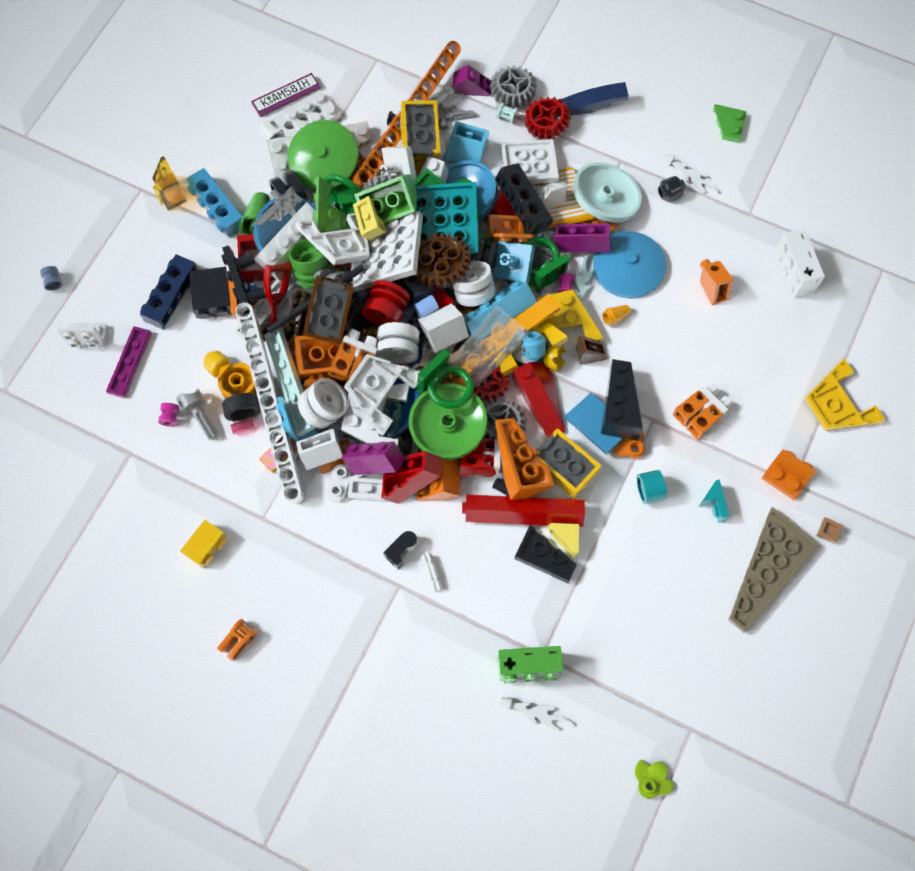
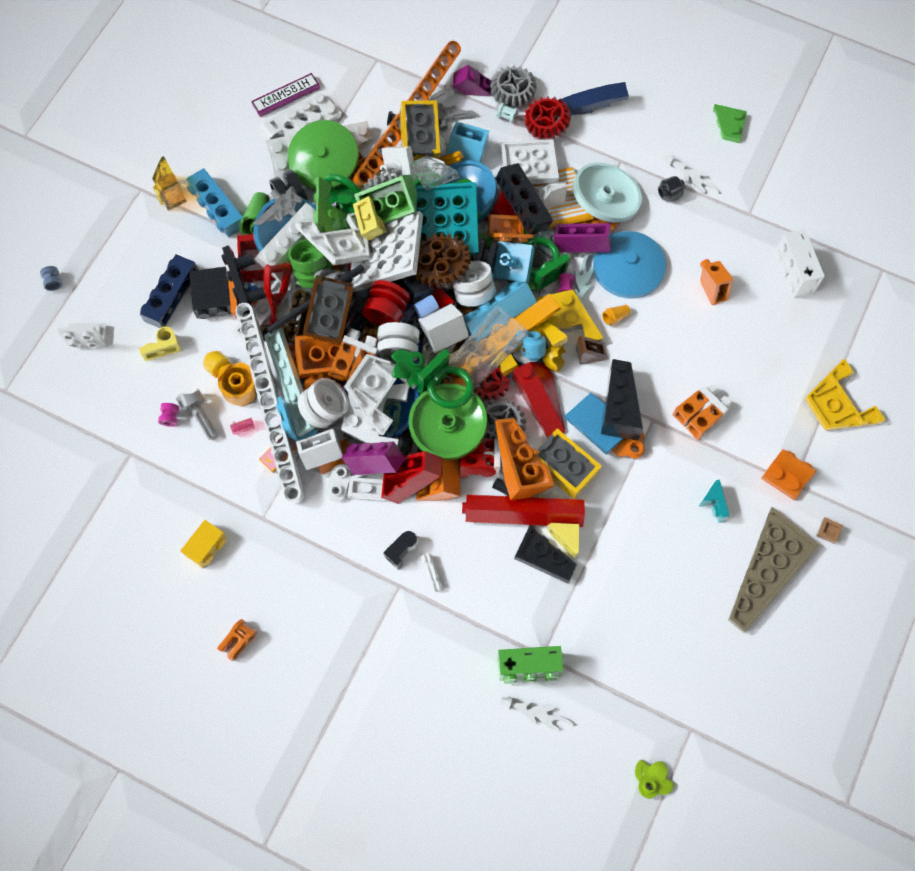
(128, 362): magenta tile -> none
(161, 348): none -> light yellow plate
(241, 406): black tyre -> none
(406, 367): none -> green plate
(433, 173): none -> clear wing
(452, 158): none -> light orange axle
(651, 486): teal piece -> none

